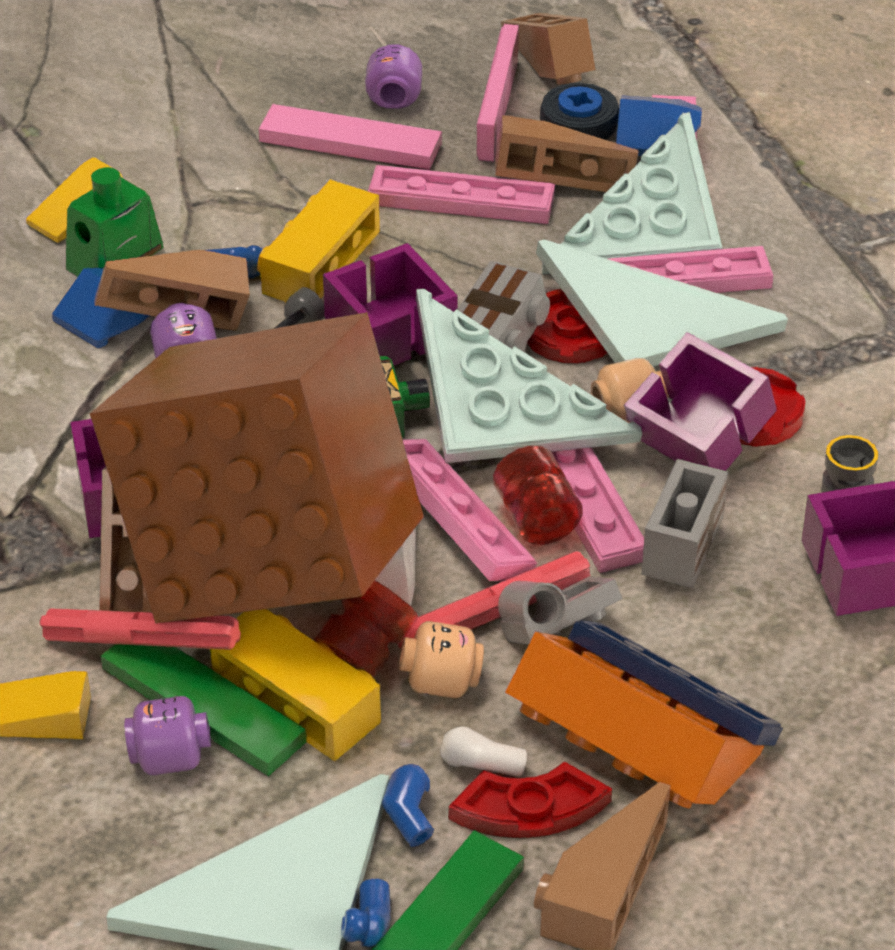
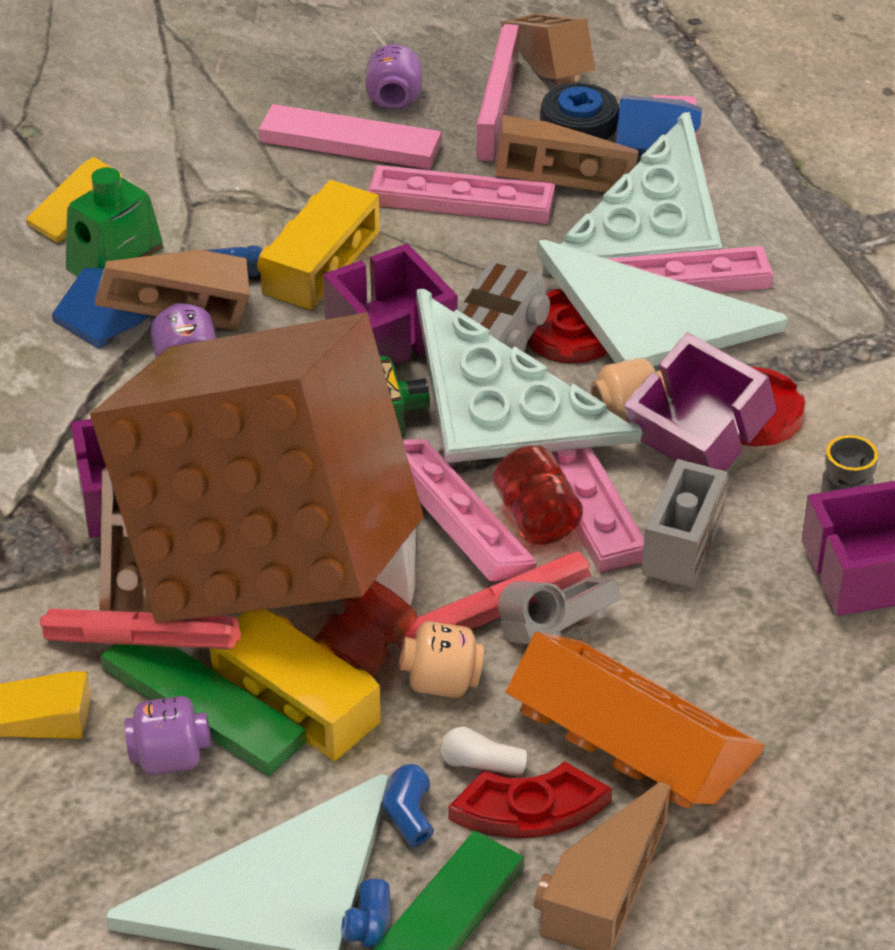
(302, 308): dark grey hinge -> none
(676, 682): dark blue tile -> none

